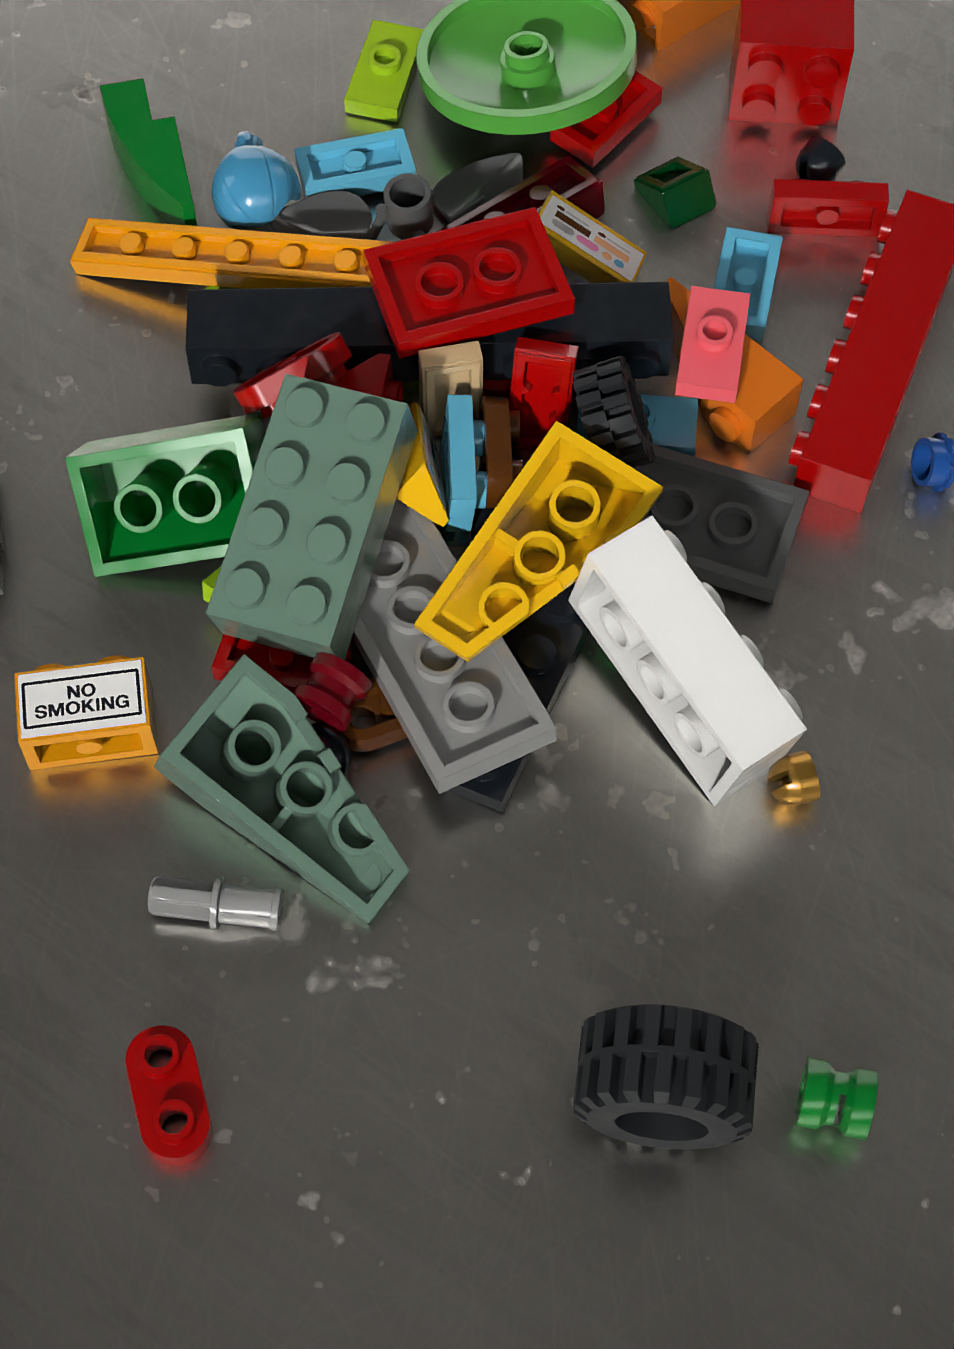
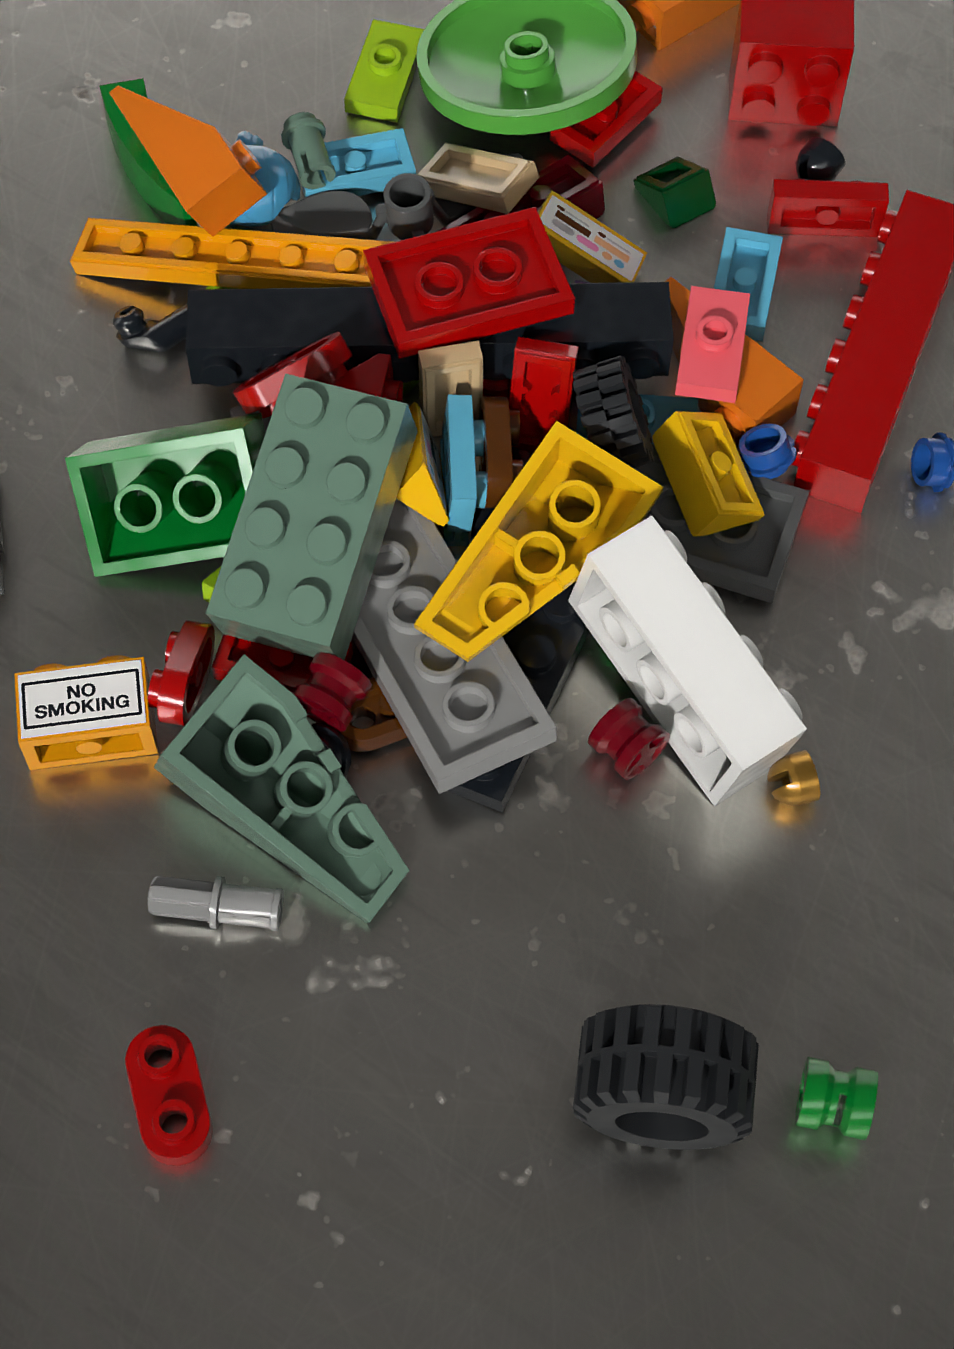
(148, 334): none -> black arm
(185, 673): none -> red plate
(198, 163): none -> orange slope
(304, 137): none -> sand green pin
(479, 177): none -> tan tile
(628, 738): none -> dark red wheel
(706, 472): none -> yellow slope
(767, 451): none -> blue plate

